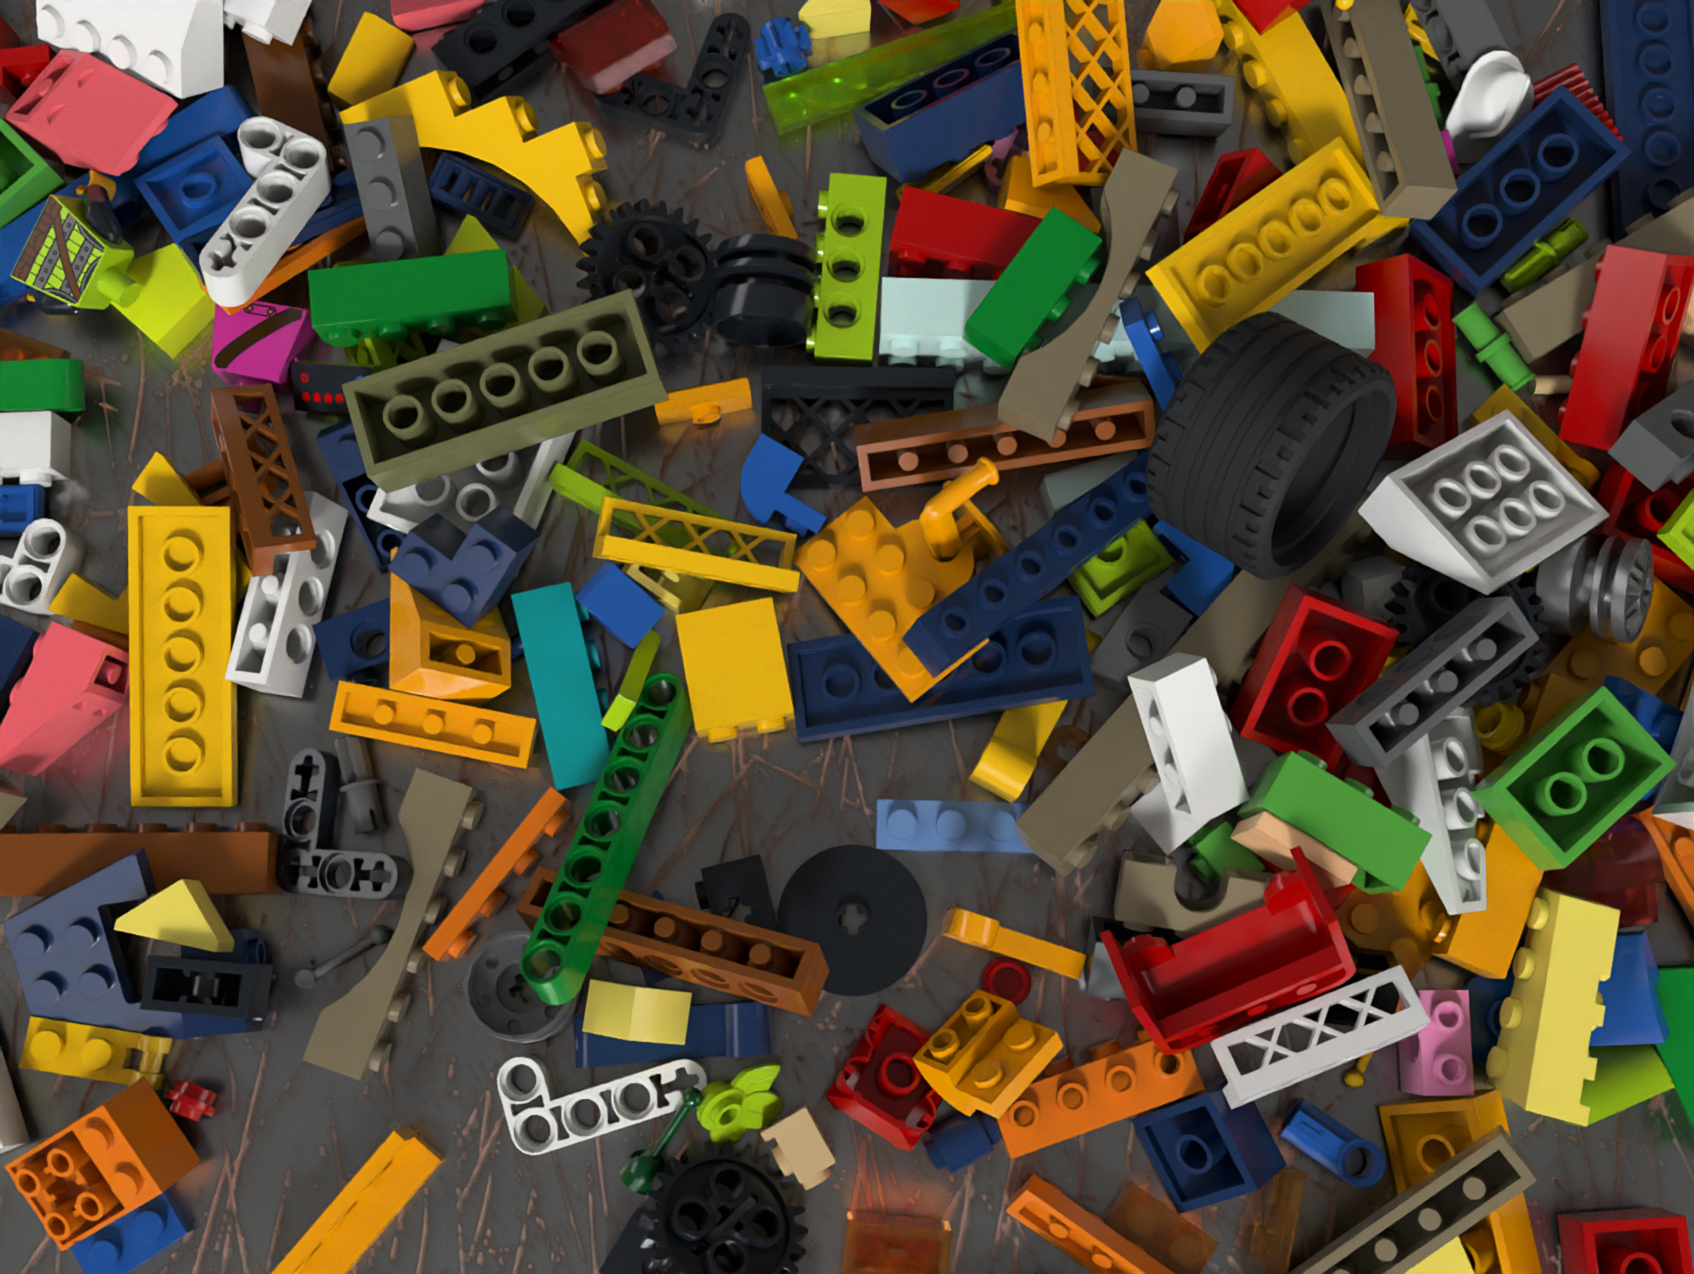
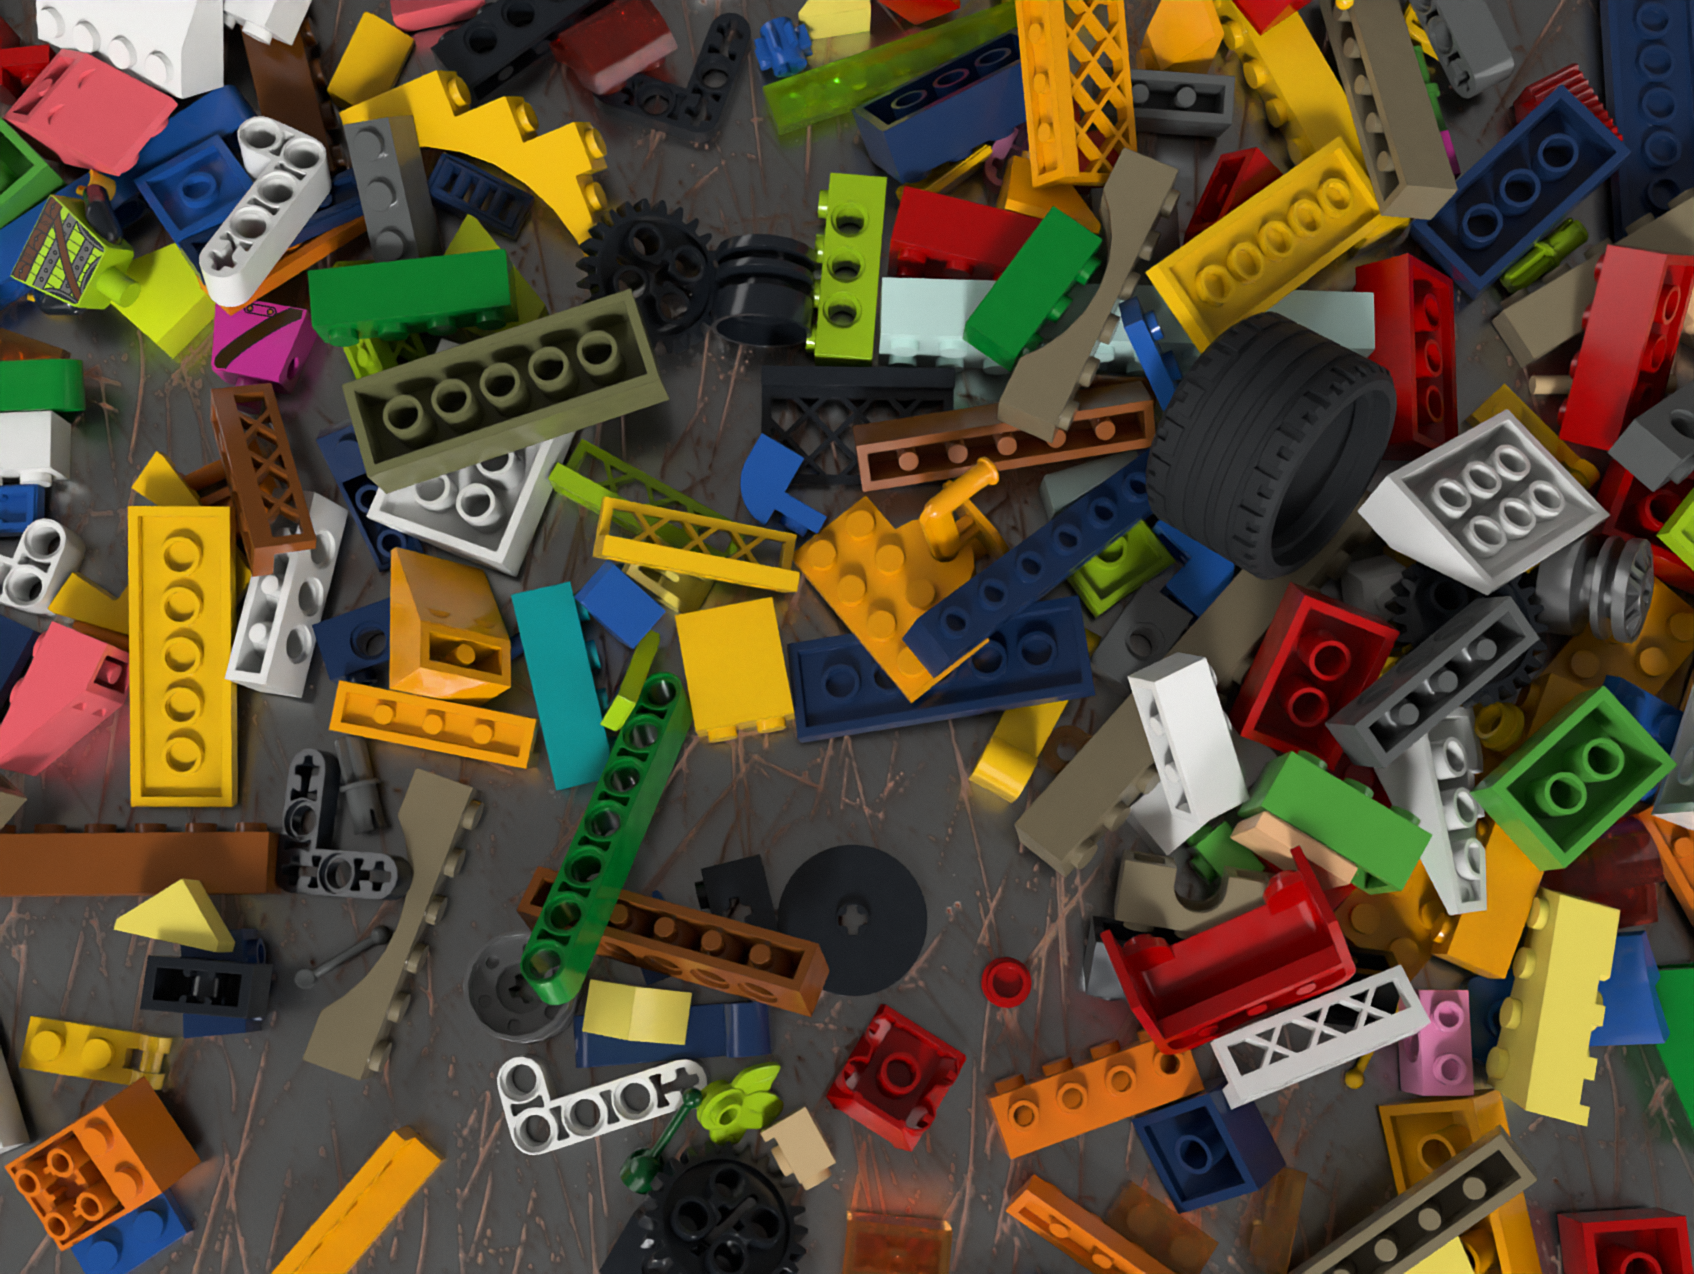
(74, 958): dark blue wing -> none
(191, 1101): red plate -> none
(319, 384): black tile -> none
(461, 570): dark blue brick -> none
(487, 892): orange plate -> none
(705, 402): light orange plate -> none
(772, 204): light orange plate -> none
(949, 826): medium blue plate -> none
(961, 1140): dark blue brick -> none
(986, 1055): light orange brick -> none
(989, 935): light orange beam -> none
(1329, 1143): blue piece -> none
(1489, 105): white piece -> none
(1493, 347): bright green pin -> none
(1622, 1079): lime brick -> none

